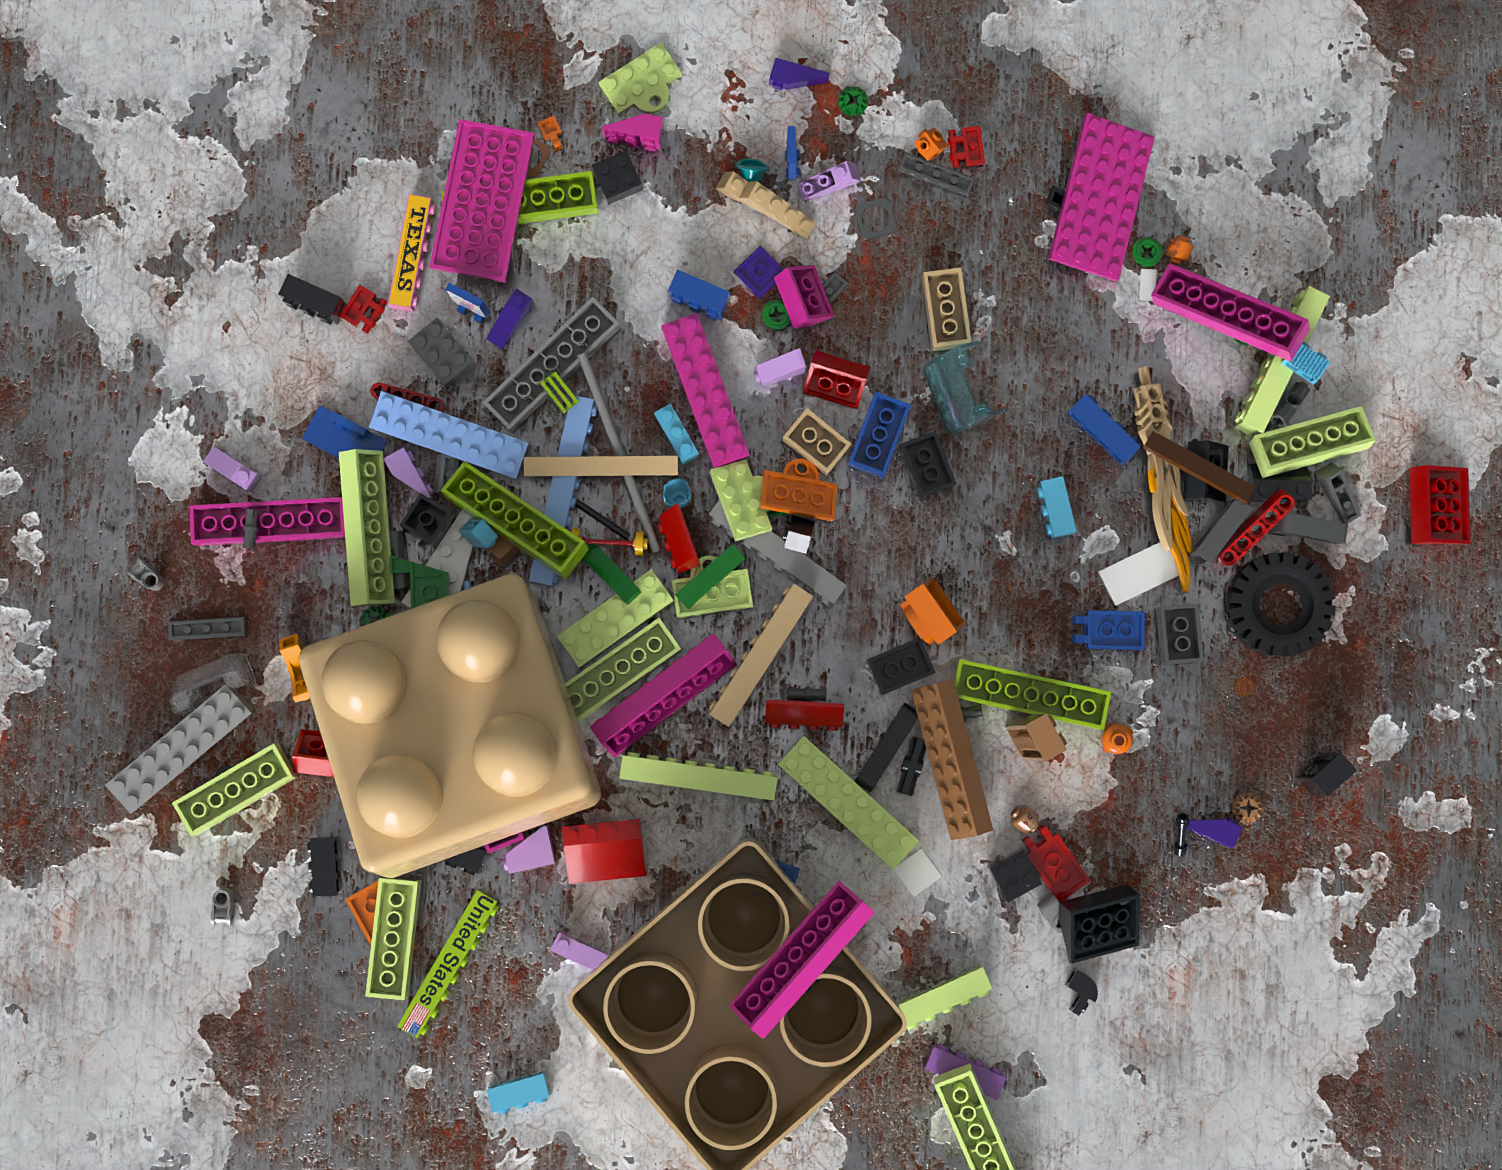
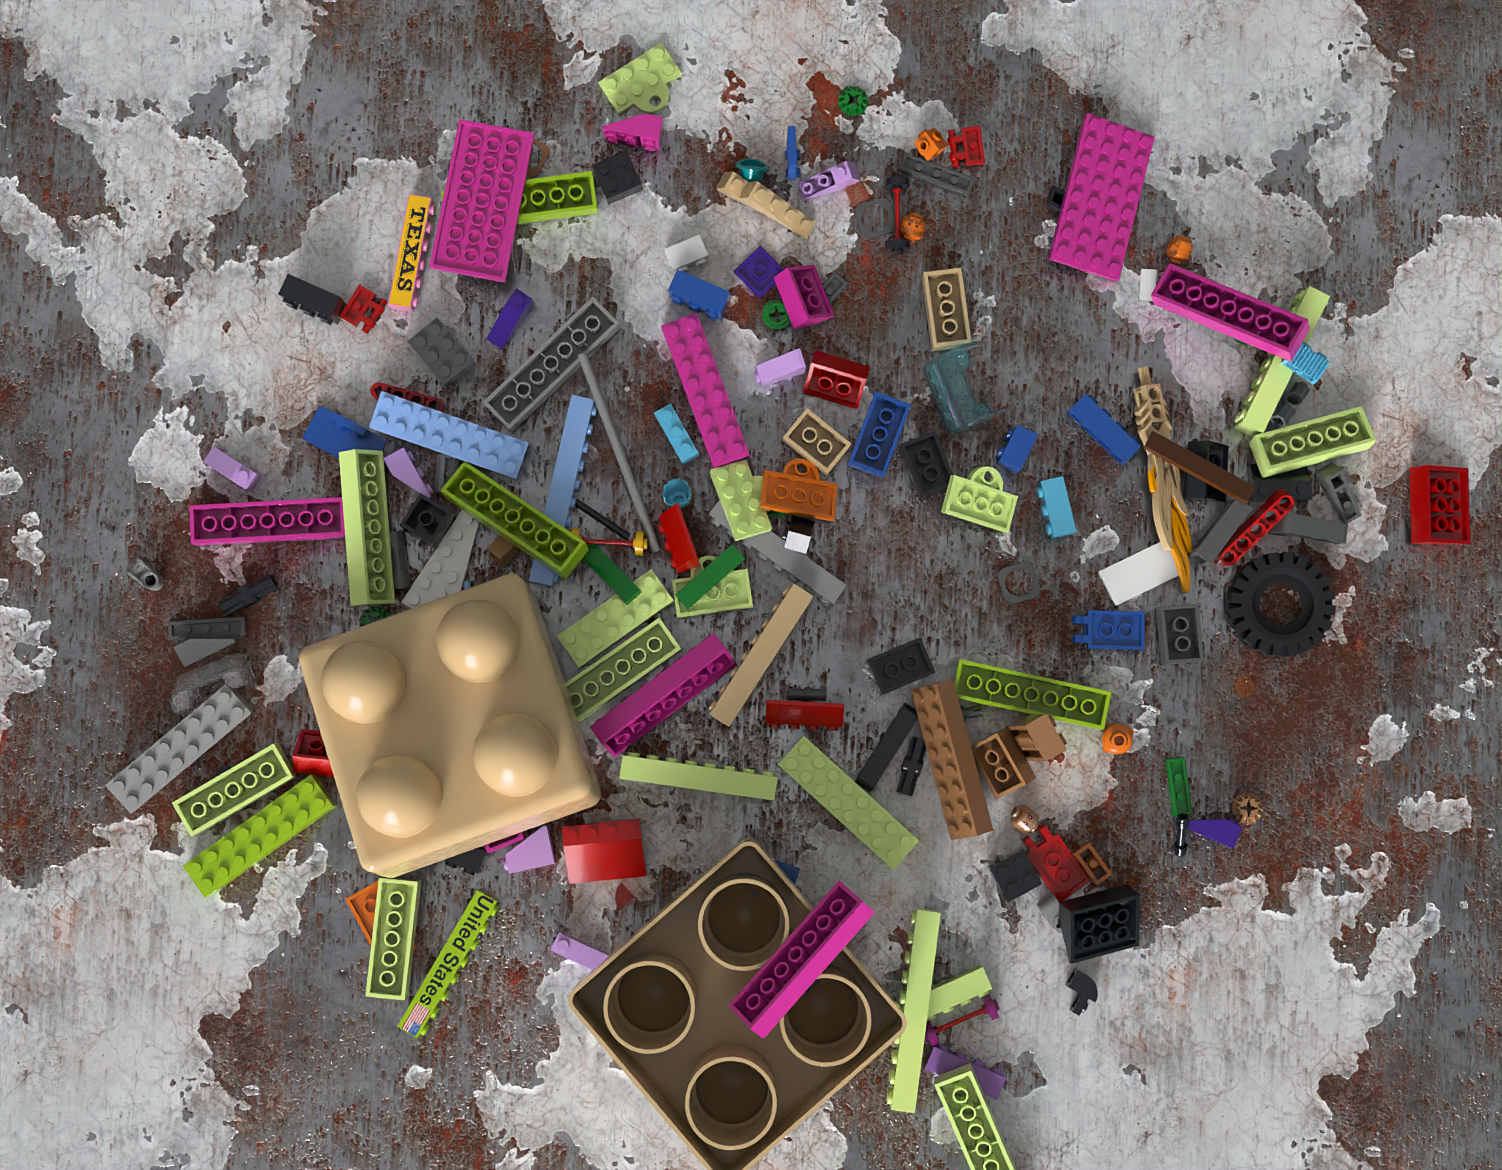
(201, 645): none -> dark grey slope
(222, 911): light grey piece -> none
(248, 594): none -> black piece
(250, 529): dark grey pin -> none
(259, 835): none -> lime brick
(290, 649): light orange arch -> none
(324, 866): black brick -> none
(425, 582): green wing -> none
(468, 301): blue tile -> none
(478, 533): medium azure brick -> none
(518, 1092): medium azure brick -> none
(550, 131): orange plate -> none
(569, 404): lime tile -> none
(601, 466): tan tile -> none
(622, 896): none -> clear red tile
(687, 254): none -> white brick
(793, 75): dark purple slope -> none
(857, 193): none -> clear orange tile
(897, 184): none -> black axle
(912, 227): none -> orange head
(915, 1006): none -> yellowish green brick
(917, 872): white sticker -> none
(932, 613): orange container -> none
(980, 500): none -> yellowish green plate
(990, 1007): none -> magenta axle
(1002, 762): none -> medium nougat brick
(1015, 599): none -> dark grey piece
(1017, 448): none -> blue brick
(1091, 863): none -> dark orange brick
(1147, 243): green gear -> none
(1178, 786): none -> green tile
(1326, 773): black brick -> none

